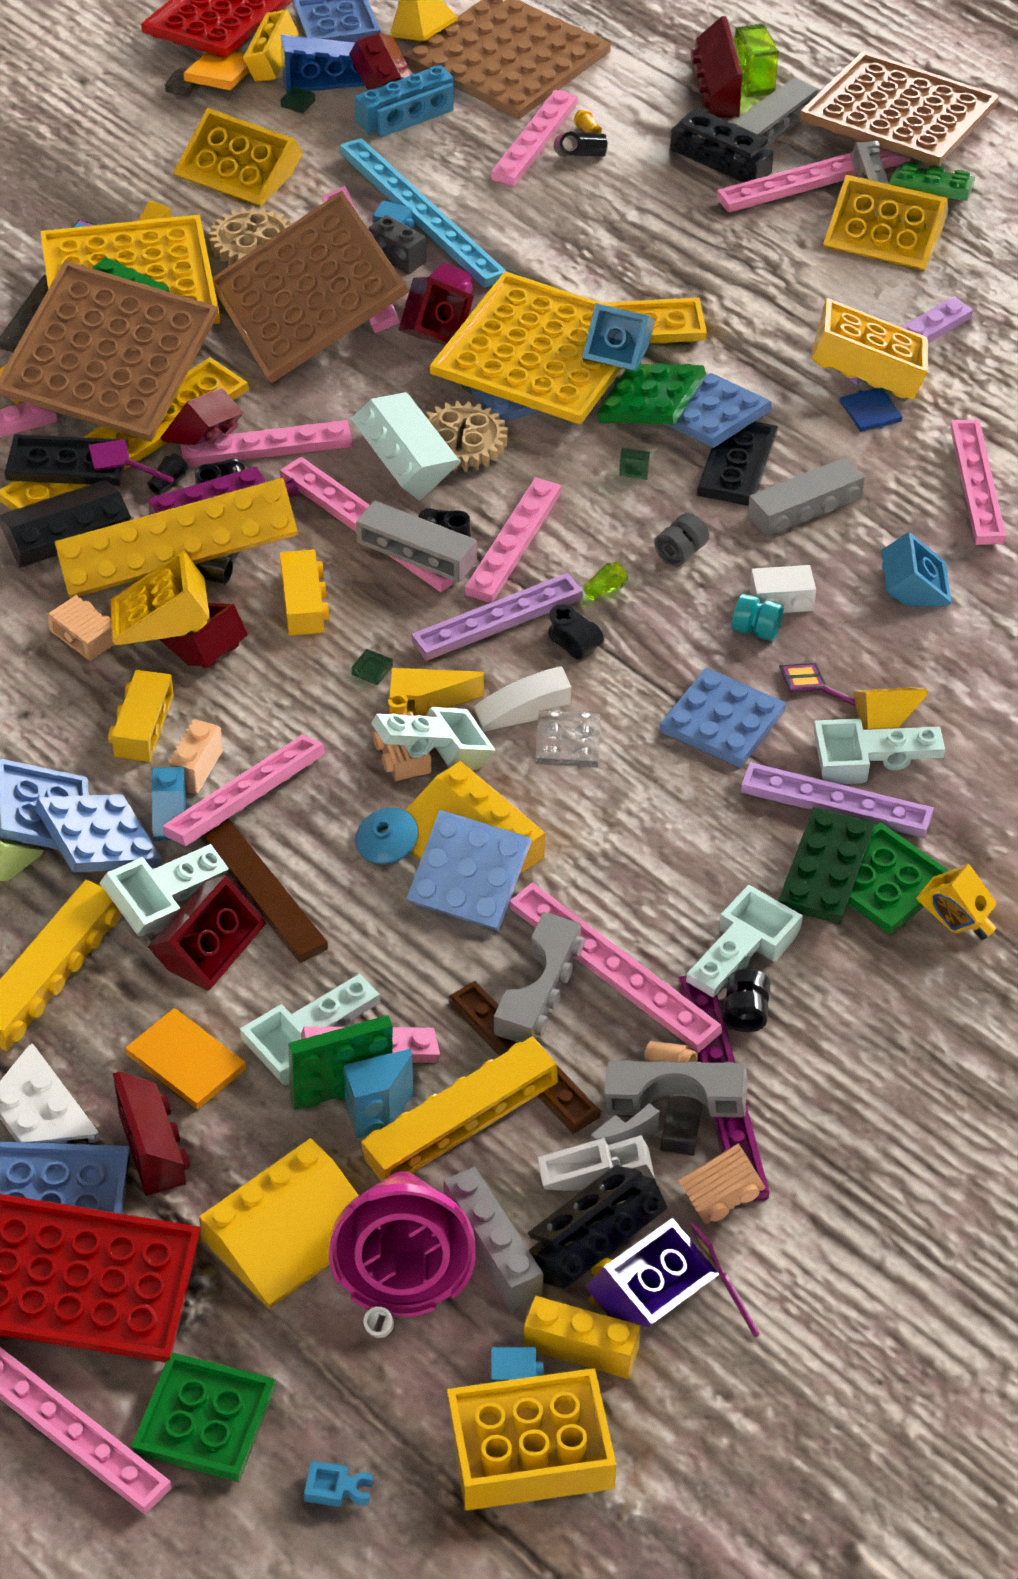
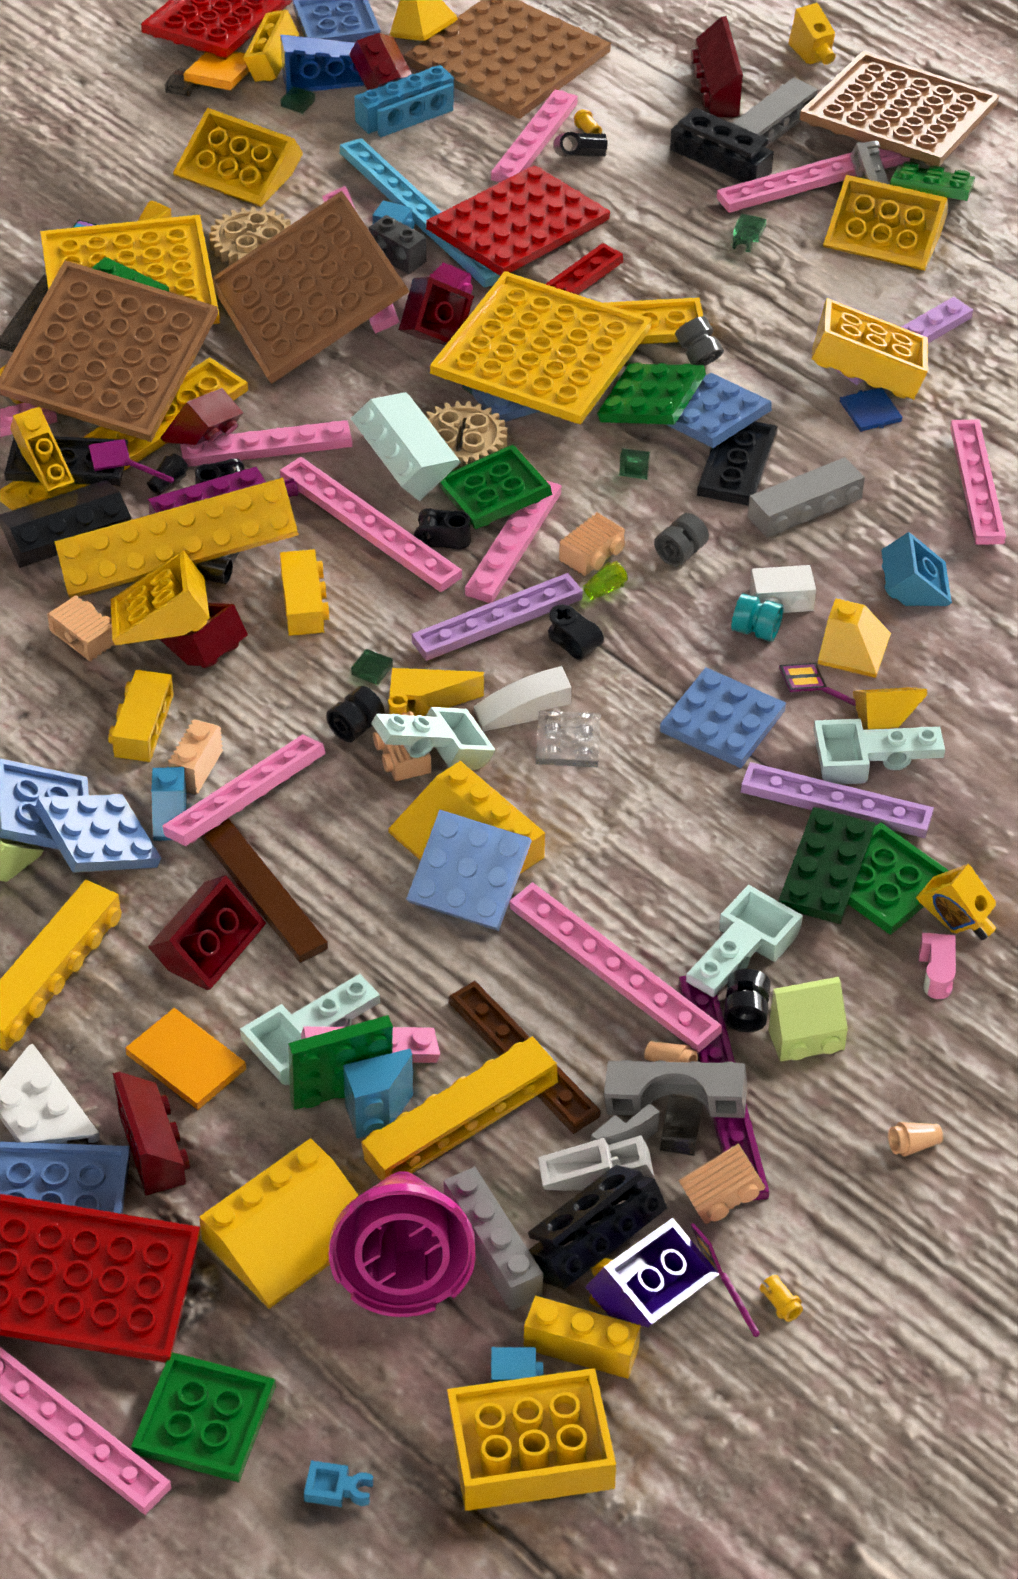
(40, 449): none -> yellow slope
(148, 895): light aqua plate -> none
(355, 714): none -> black wheel
(372, 1319): white hinge -> none
(387, 846): dark azure dish -> none
(416, 541): light grey brick -> none
(495, 486): none -> green plate
(518, 220): none -> red plate
(525, 1010): light grey arch -> none
(587, 269): none -> red plate
(591, 544): none -> light nougat brick
(618, 337): dark azure slope -> none
(697, 338): none -> dark grey wheel
(748, 230): none -> clear green plate
(757, 59): clear neon green brick -> none
(786, 1304): none -> yellow pin
(808, 1019): none -> yellowish green slope
(812, 35): none -> yellow torso
(853, 639): none -> yellow slope
(913, 1137): none -> light nougat cone
(940, 954): none -> bright pink leg

